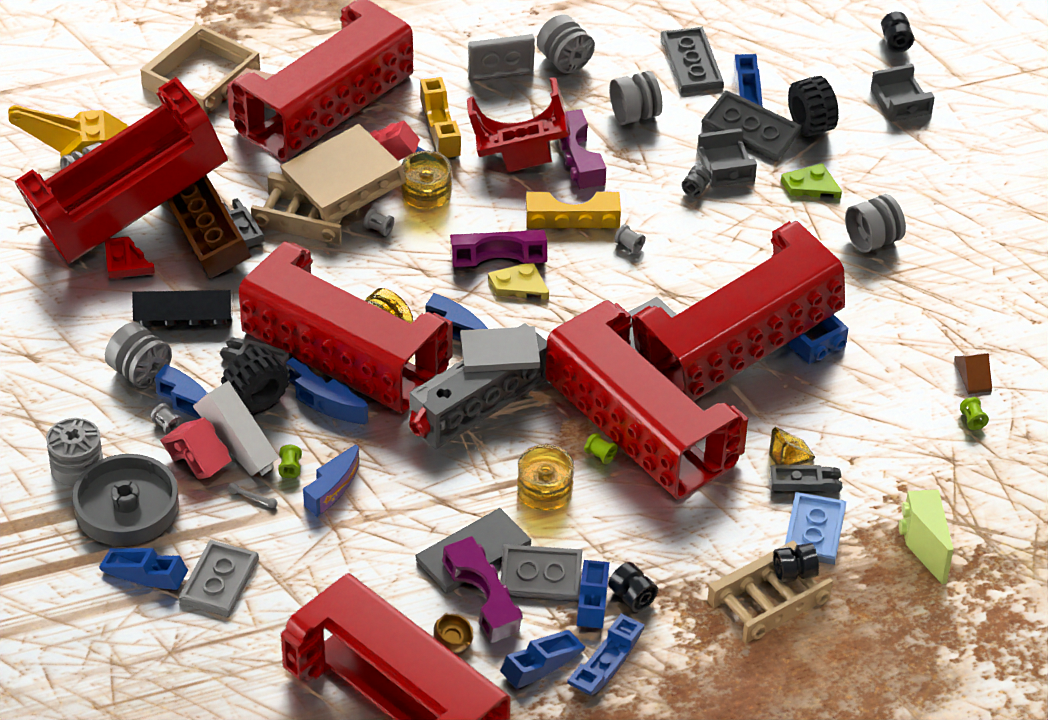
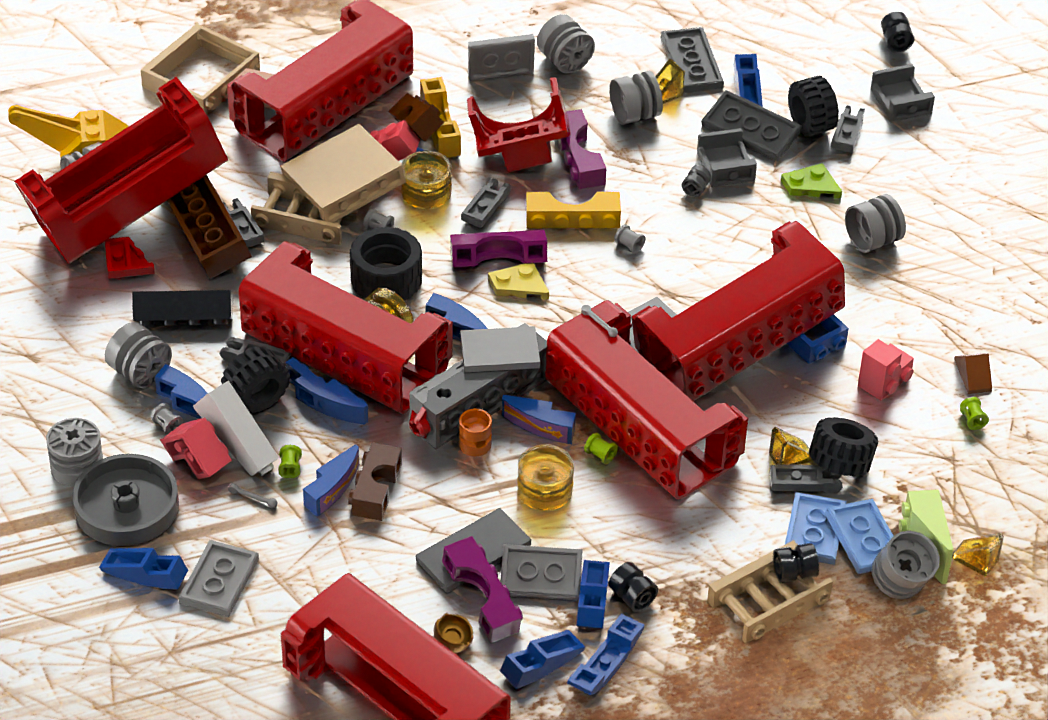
(379, 465): none -> reddish brown arch
(384, 246): none -> black tyre
(418, 114): none -> reddish brown arch
(475, 432): none -> orange wheel
(485, 203): none -> dark grey hinge
(539, 418): none -> slope
(586, 310): none -> light grey hinge
(671, 81): none -> clear yellow slope
(843, 446): none -> black tyre
(847, 130): none -> hinge
(860, 531): none -> light blue tile
(884, 369): none -> coral brick
(905, 565): none -> light grey wheel
(979, 552): none -> clear yellow slope

